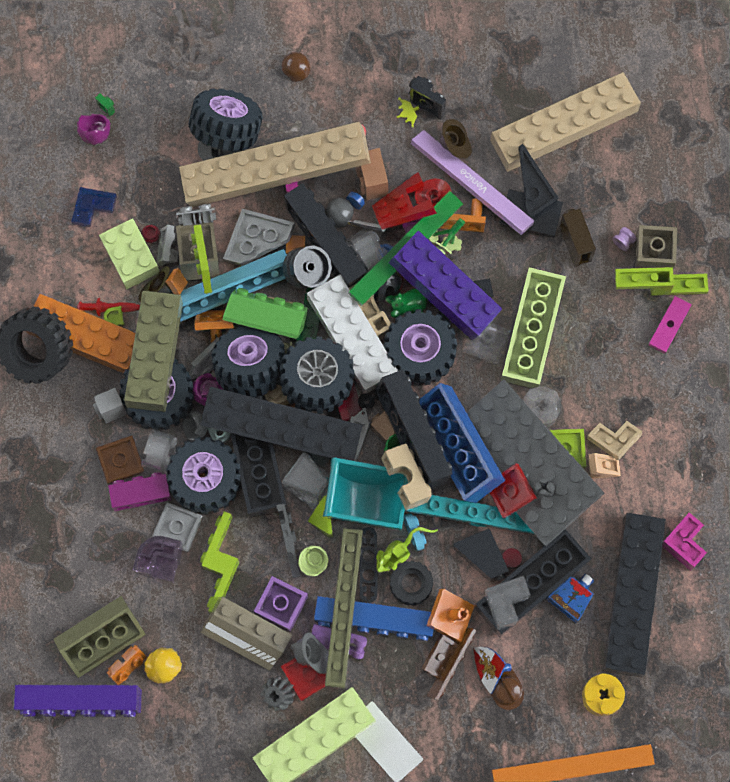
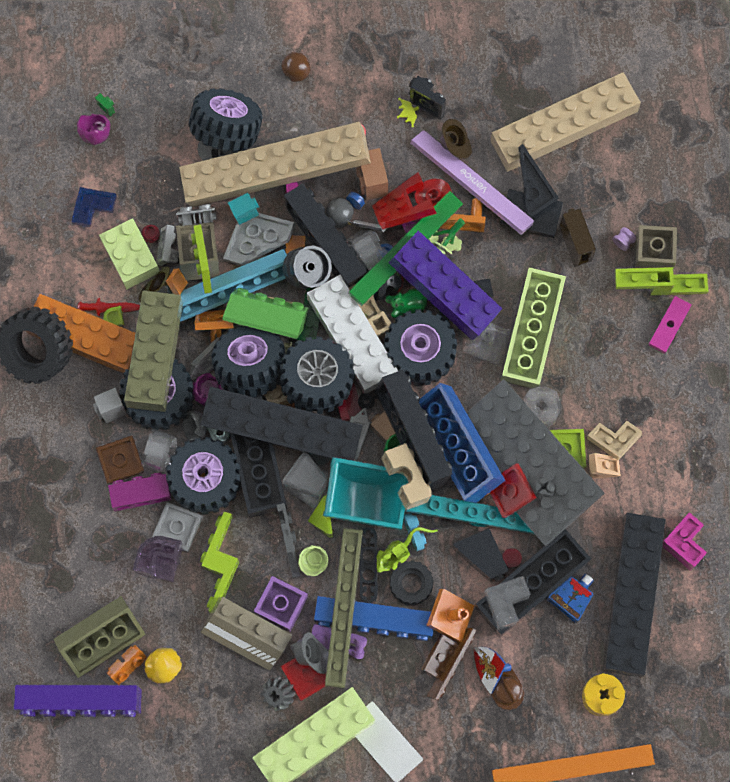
(244, 208): none -> teal brick

